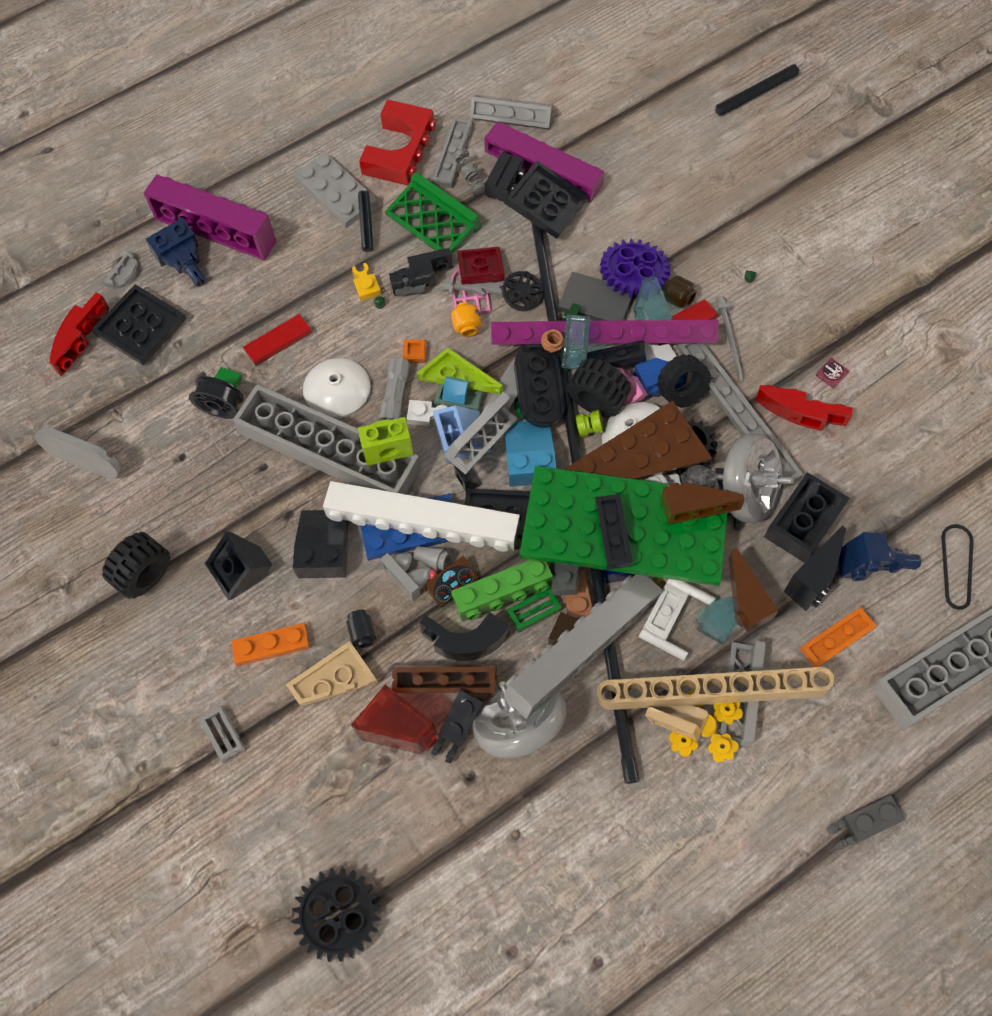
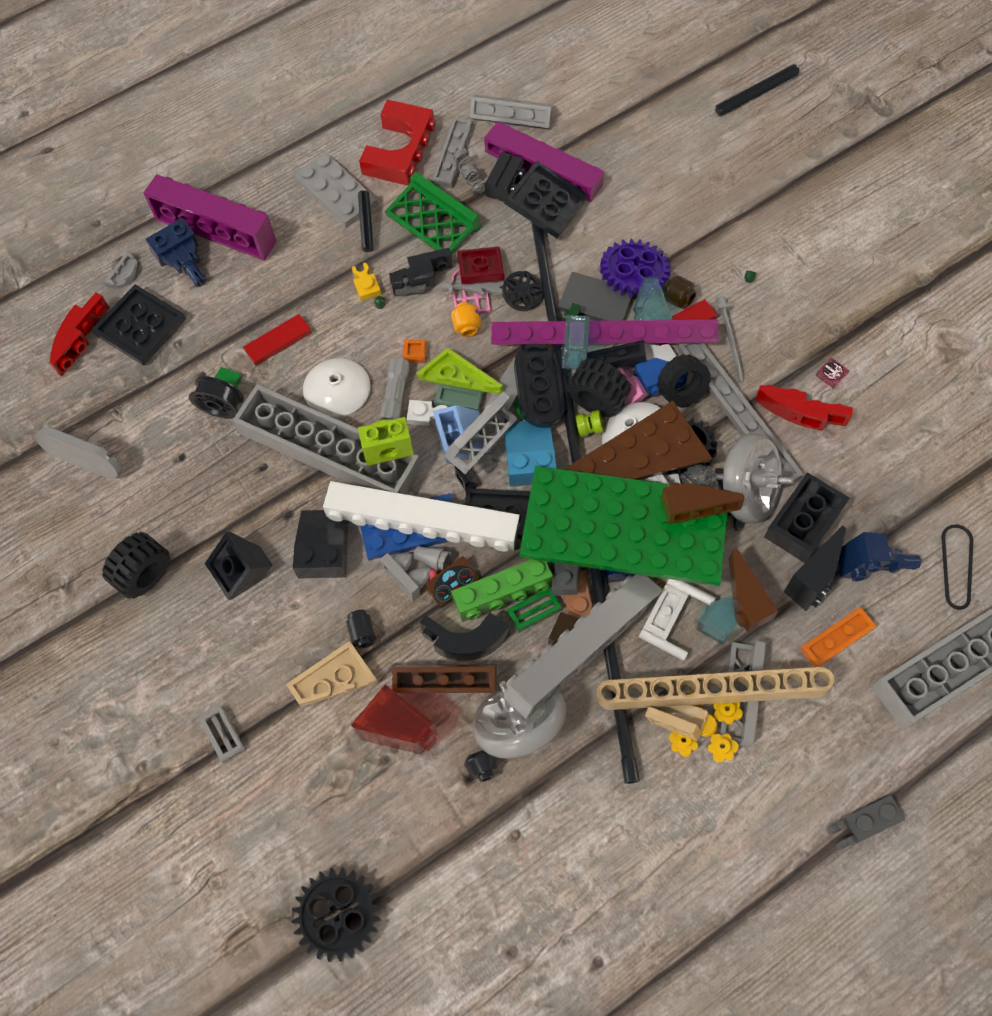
(270, 644): orange plate -> none
(455, 390): dark azure tile -> none
(458, 723): black hinge -> none
(481, 765): none -> black cone
(552, 340): nougat plate -> none
(613, 531): black plate -> none

